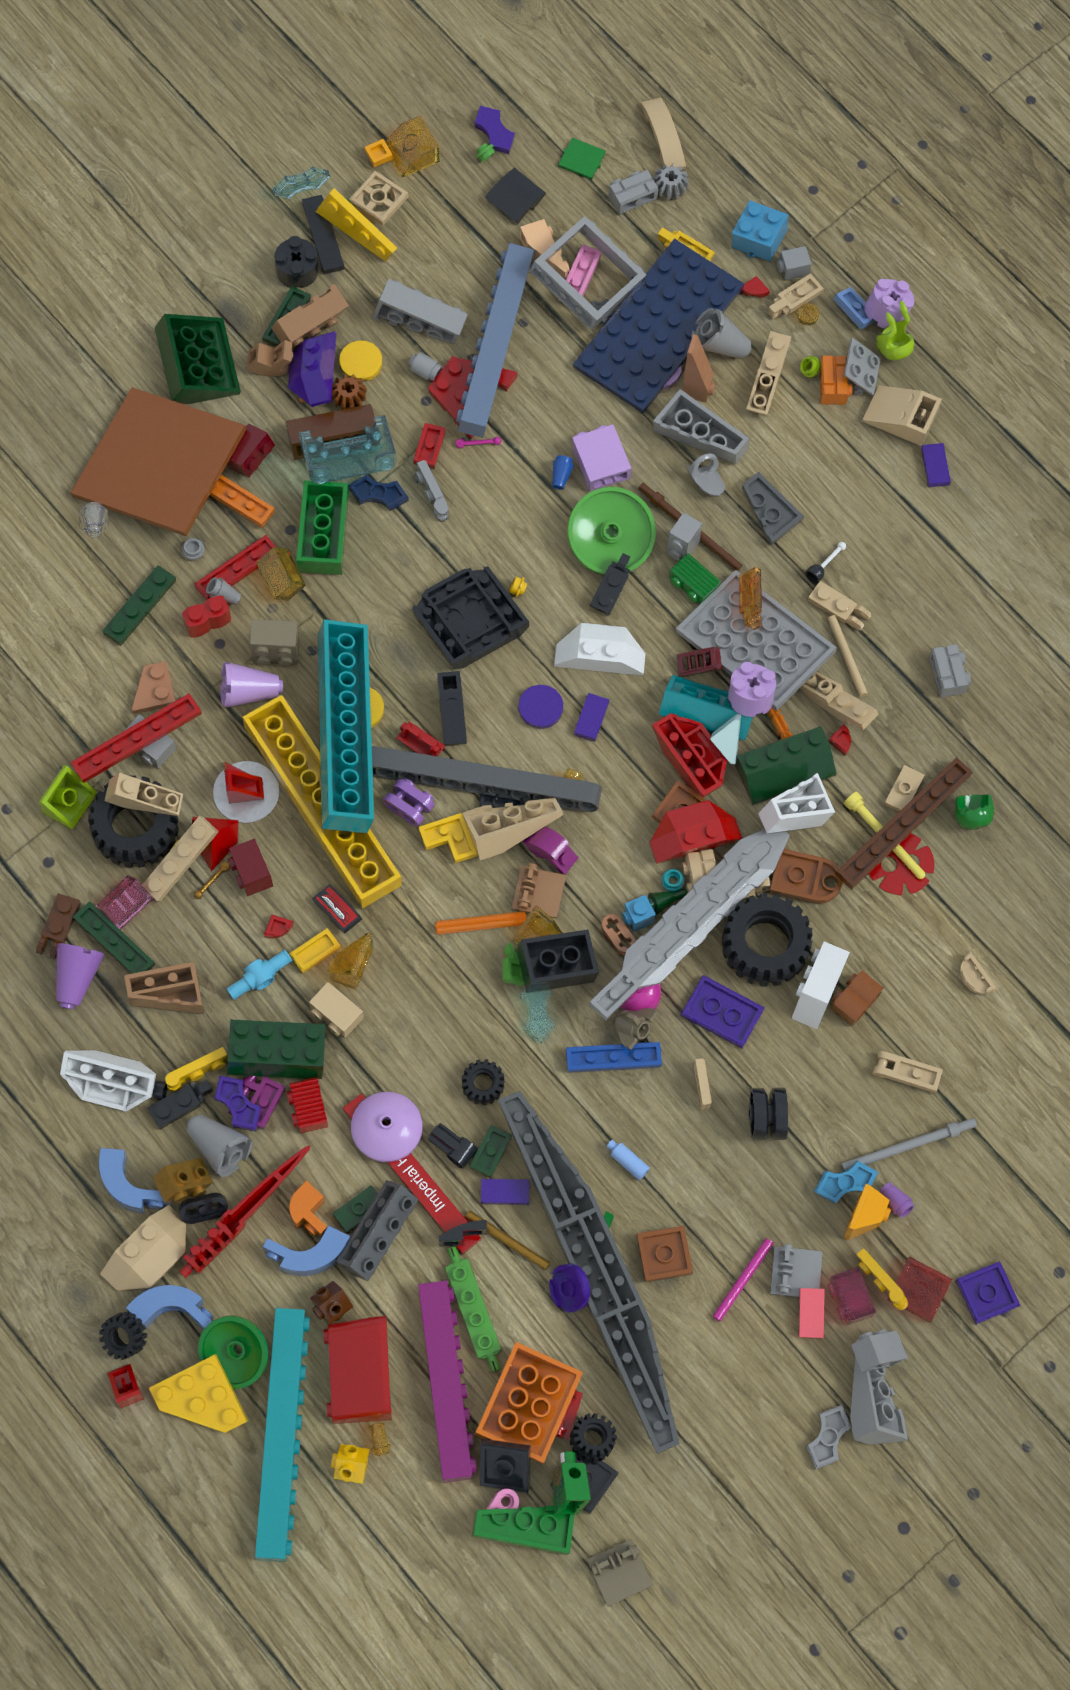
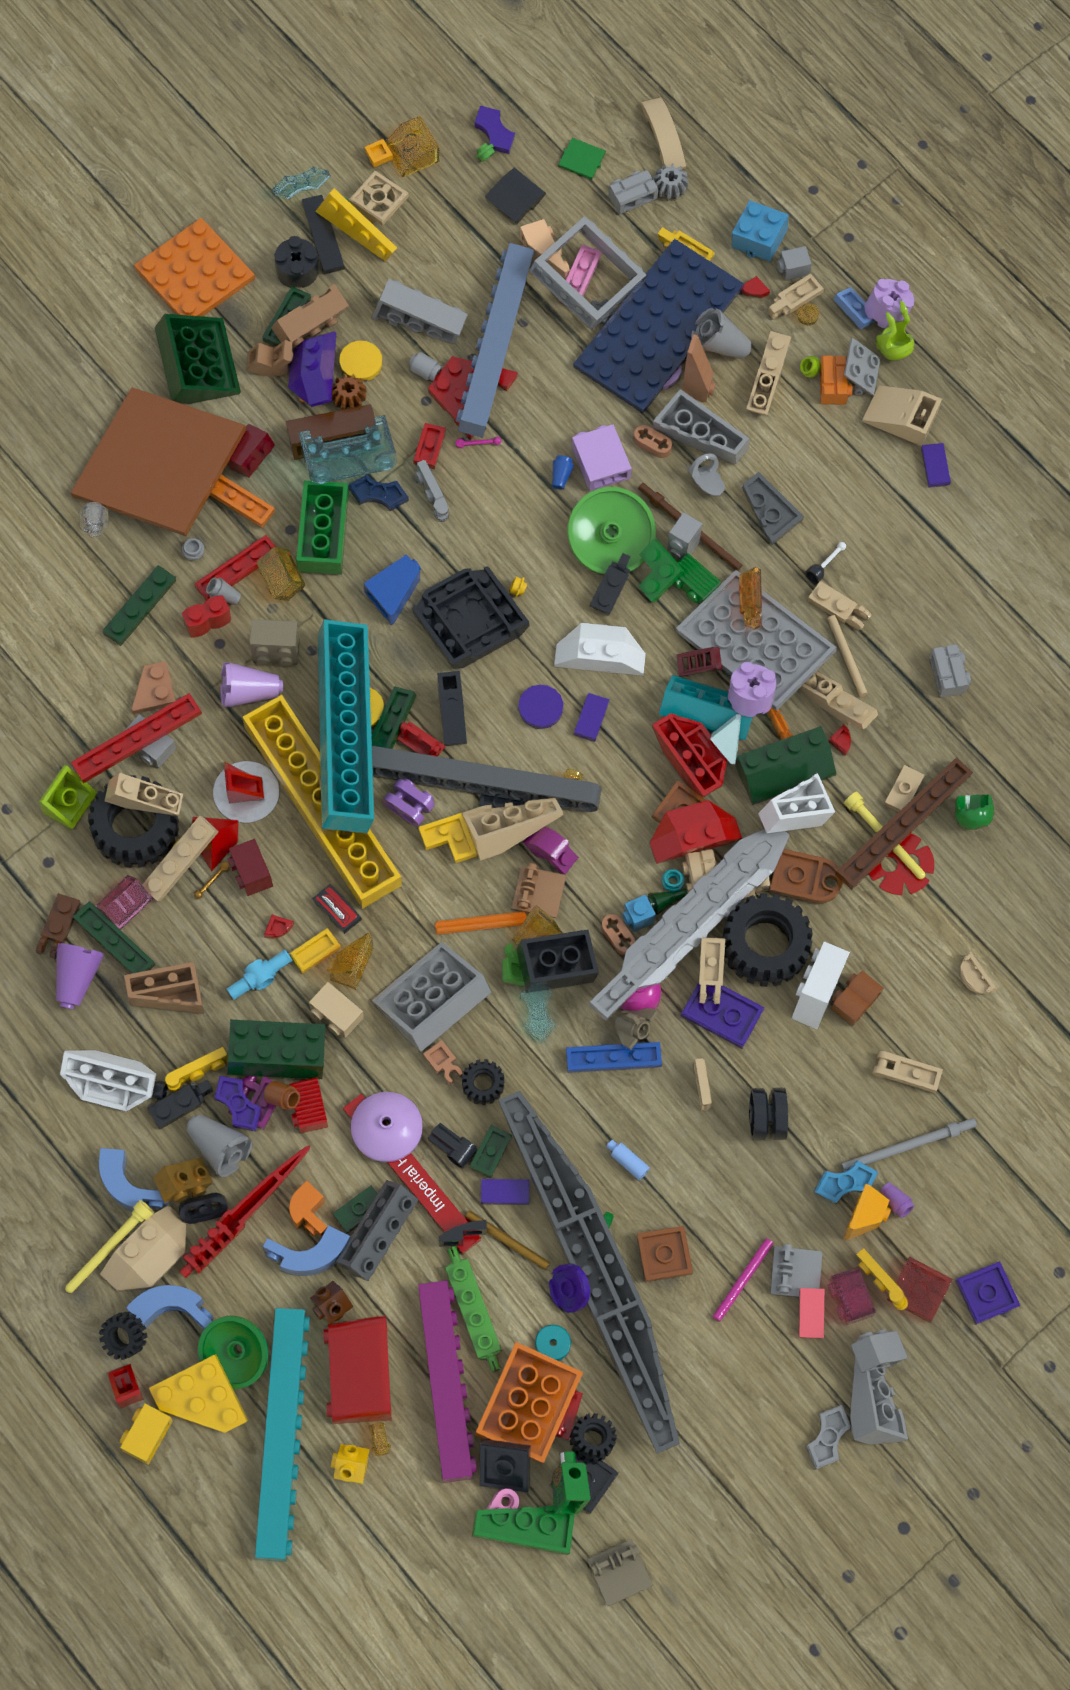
(140, 1213): none -> light yellow piece
(145, 1434): none -> yellow brick
(194, 270): none -> orange plate
(281, 1095): none -> dark orange brick
(393, 587): none -> blue slope
(393, 717): none -> dark green plate
(432, 996): none -> light grey slope
(441, 1059): none -> nougat plate
(555, 1333): none -> teal piece
(652, 441): none -> nougat beam
(664, 572): none -> green plate
(711, 967): none -> tan hinge

